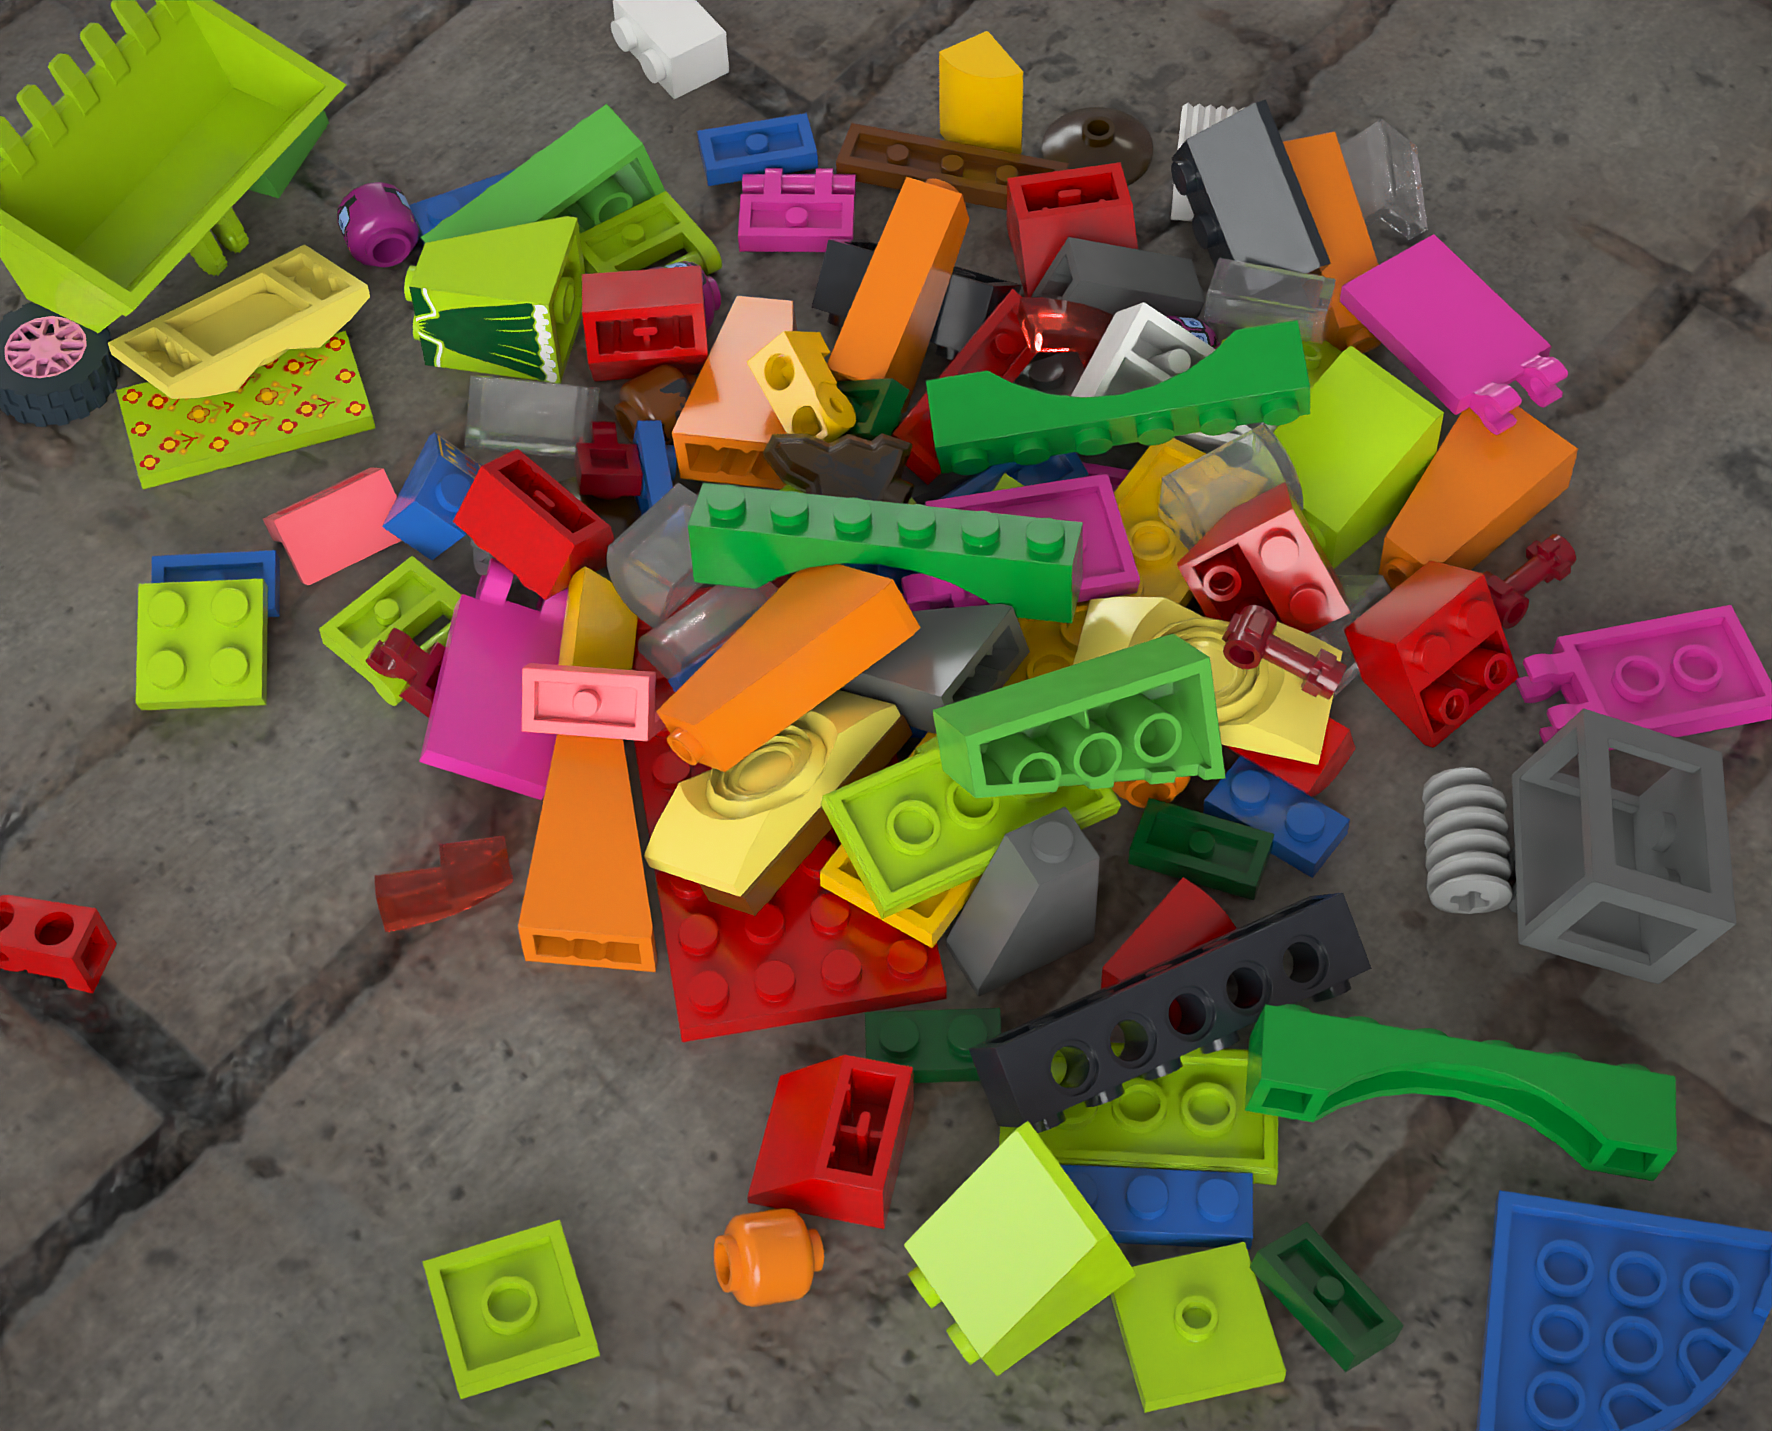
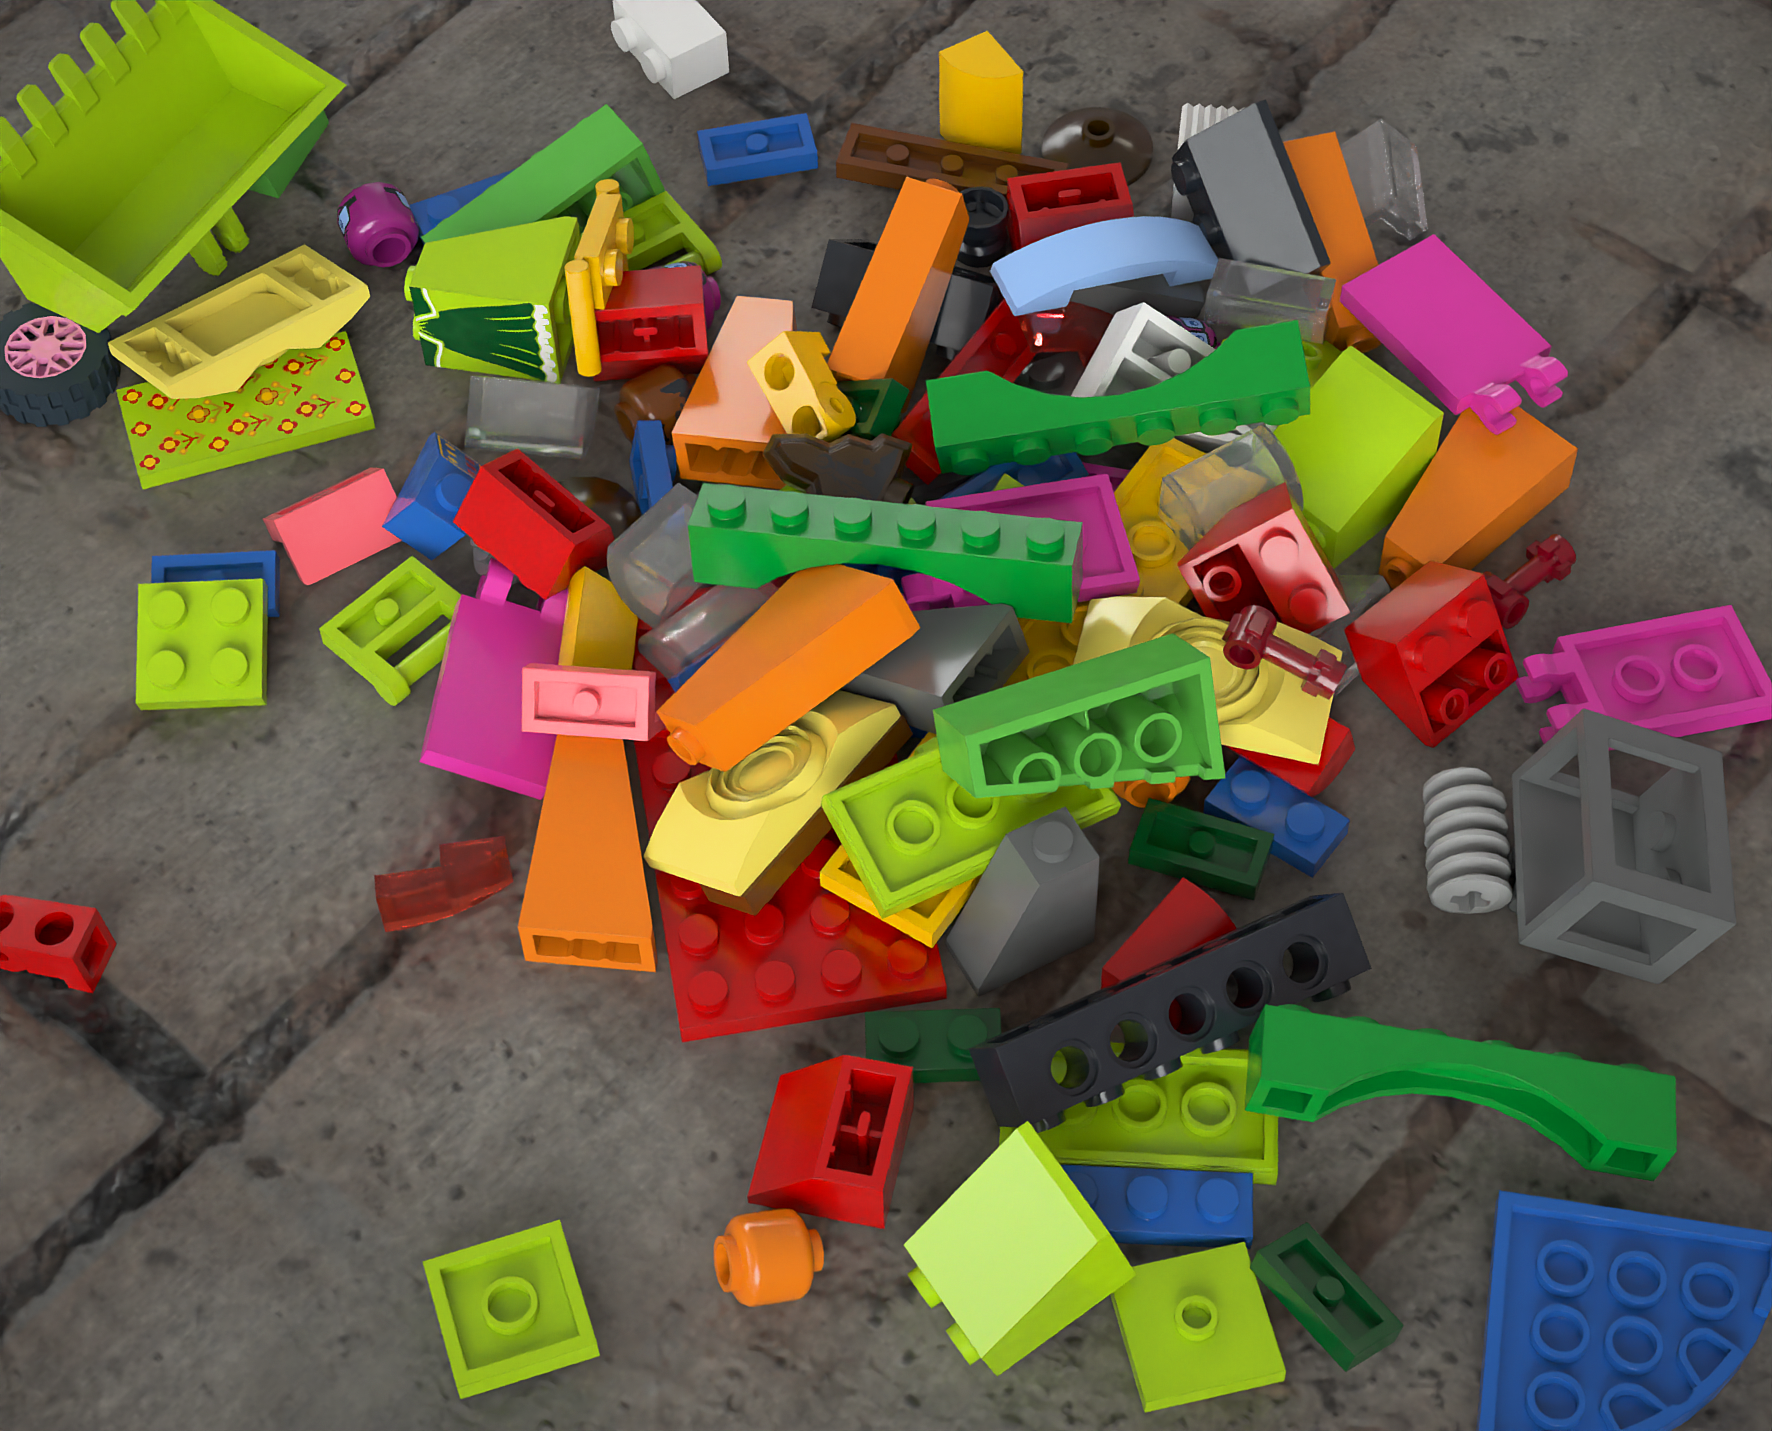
(405, 660): dark red plate -> none
(596, 269): none -> yellow plate
(605, 466): dark red plate -> none
(795, 210): dark pink plate -> none
(986, 232): none -> black wheel
(1102, 254): none -> light blue slope

